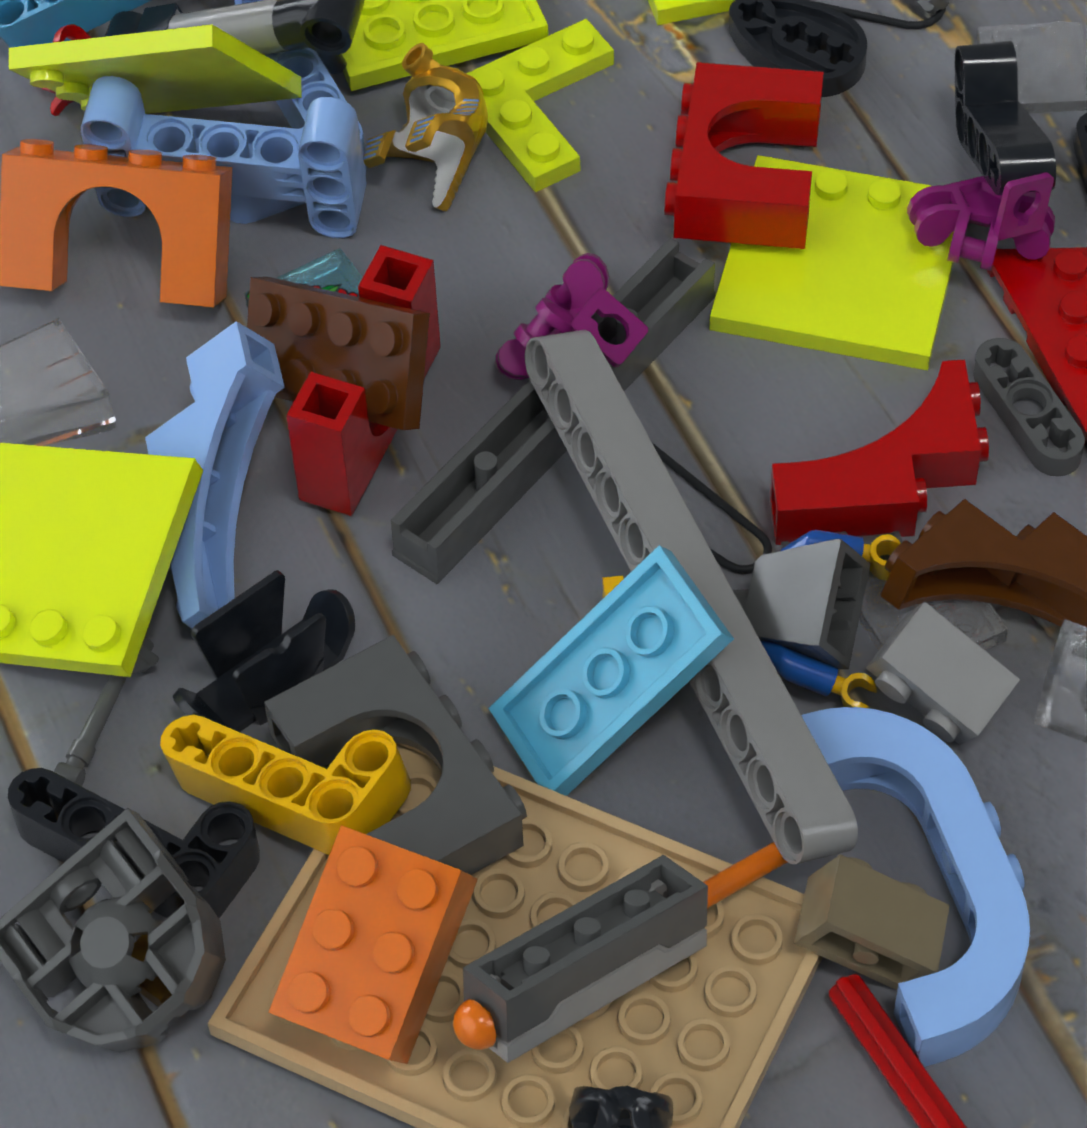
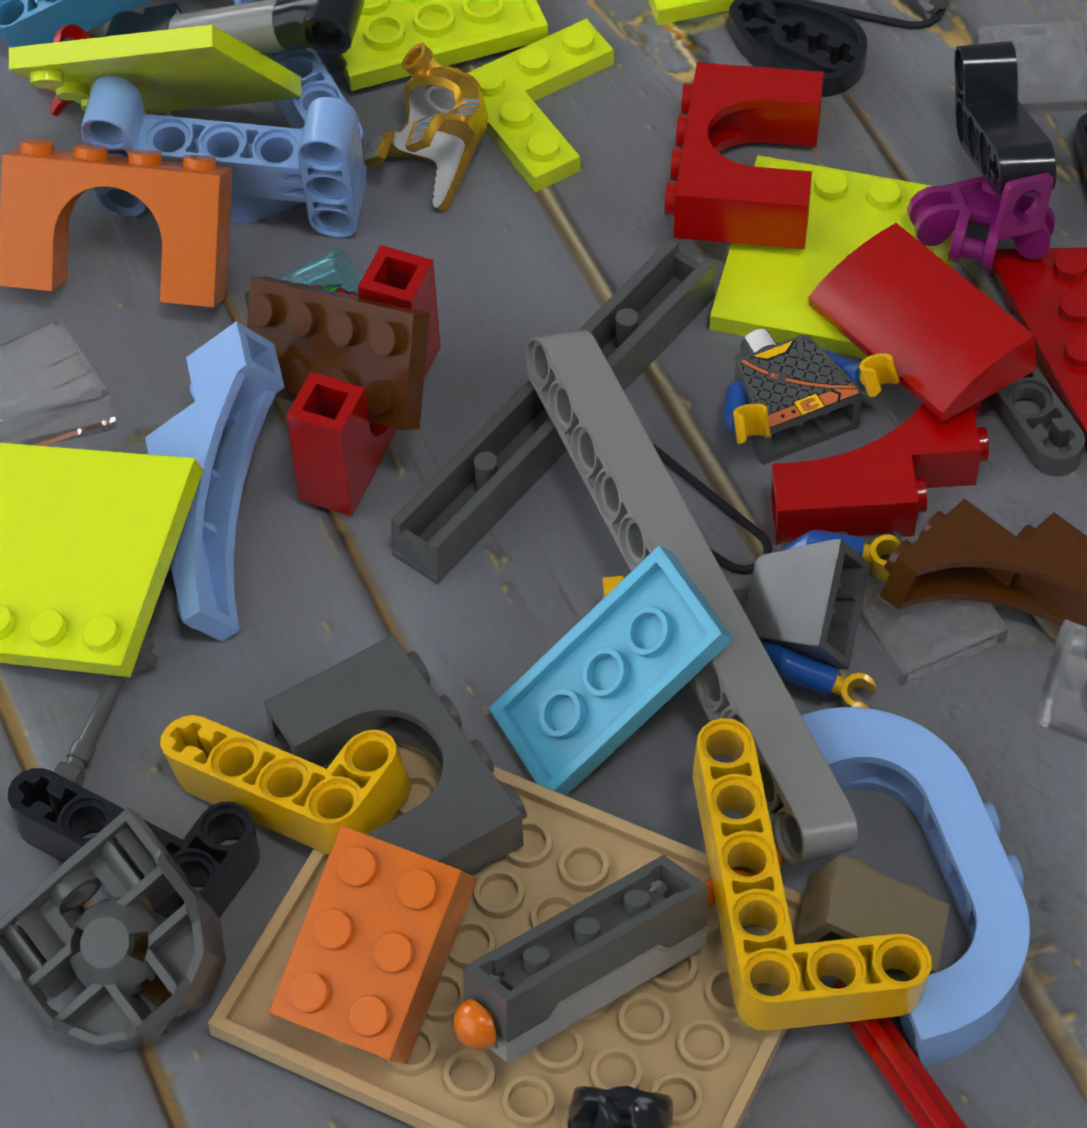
(255, 659): black piece -> none
(570, 309): magenta piece -> none
(763, 902): none -> yellow beam
(798, 393): none -> torso
(937, 326): none -> red slope
(941, 675): light grey brick -> none

